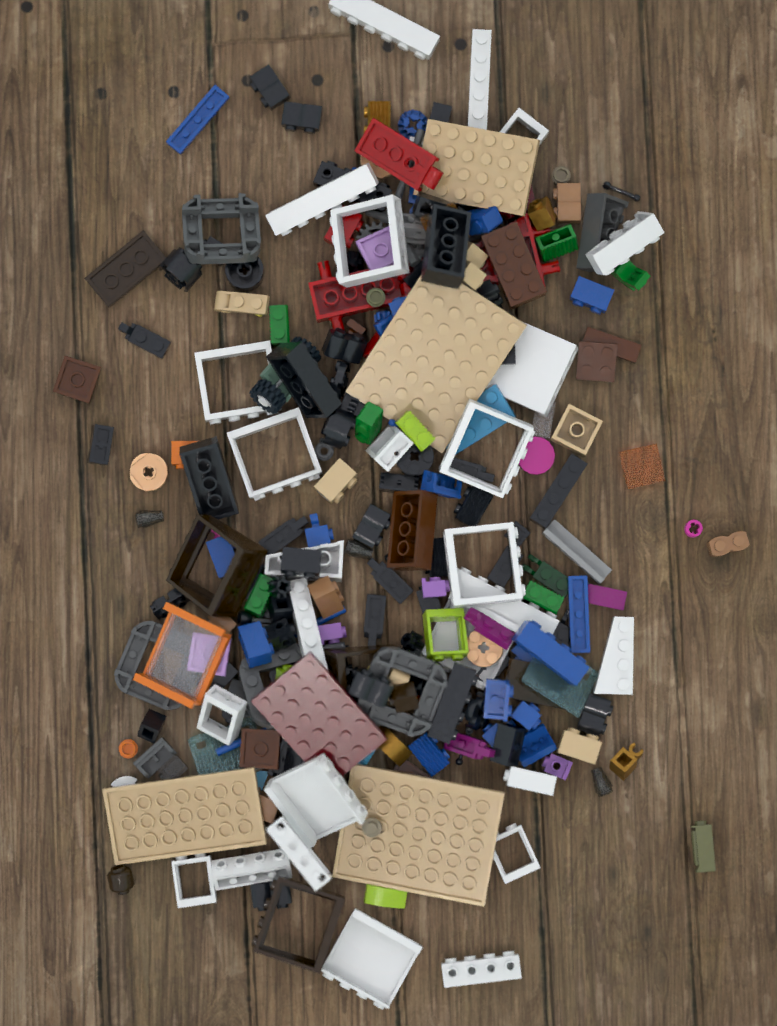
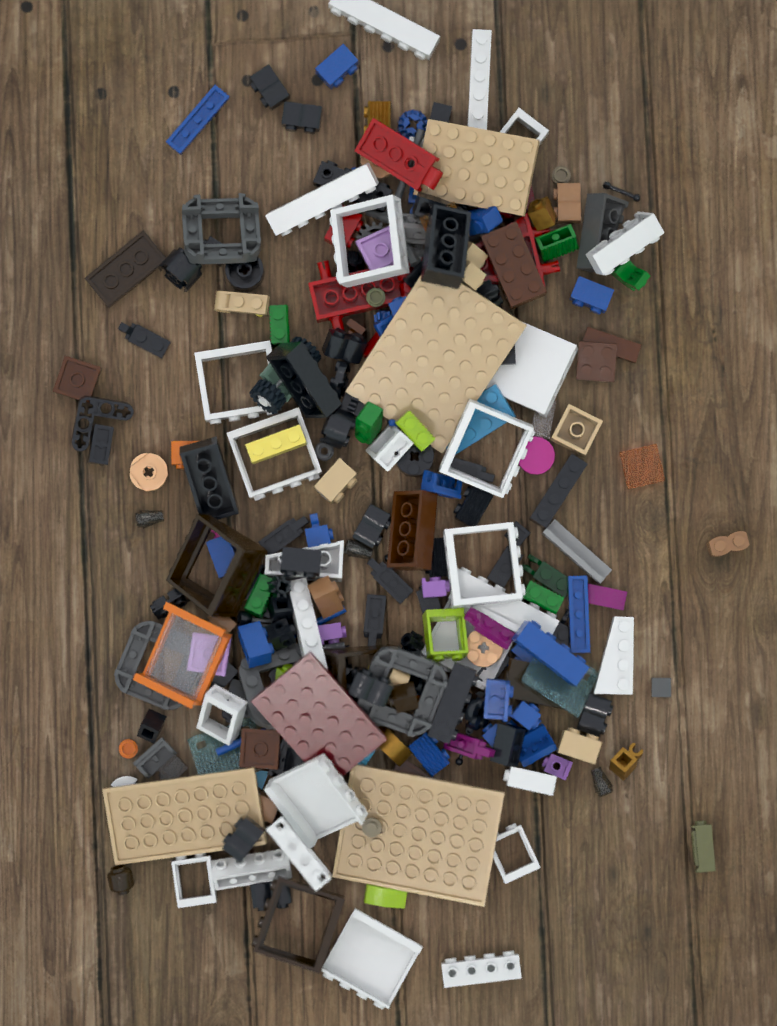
(95, 411): none -> black beam
(243, 838): none -> black brick
(276, 444): none -> light yellow brick
(337, 66): none -> blue brick
(397, 482): black hinge -> none
(660, 687): none -> dark grey tile
(687, 526): dark pink bush -> none

